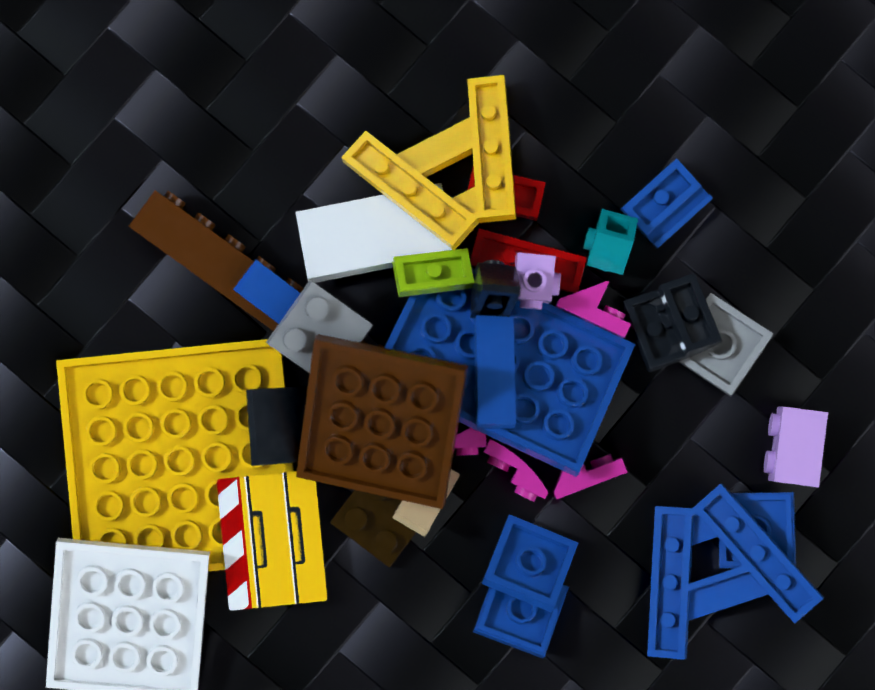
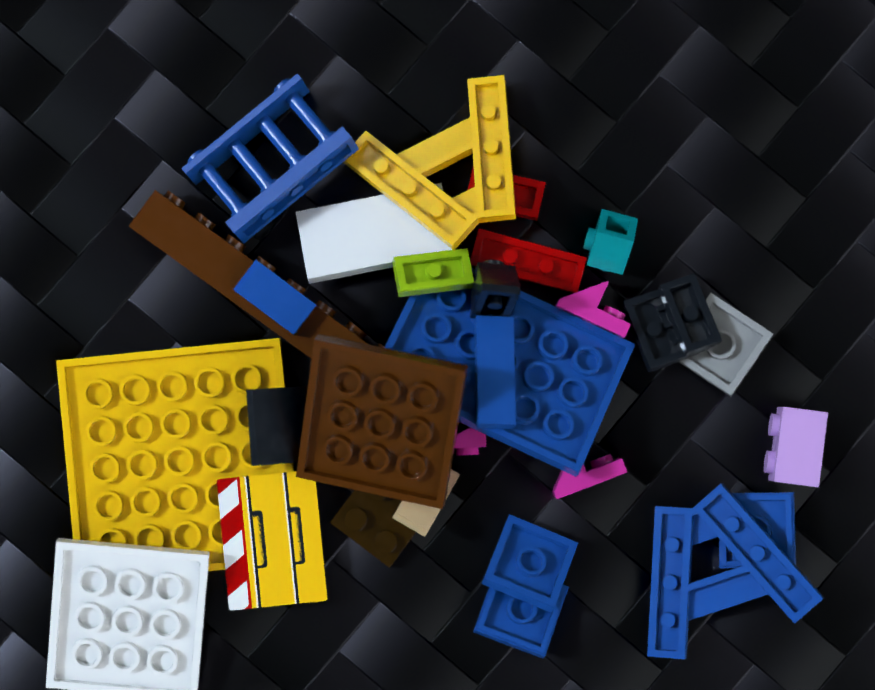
(278, 193): none -> blue fence
(311, 315): light grey plate -> none
(524, 477): dark pink slope -> none
(536, 279): lavender brick -> none
(667, 203): blue plate -> none

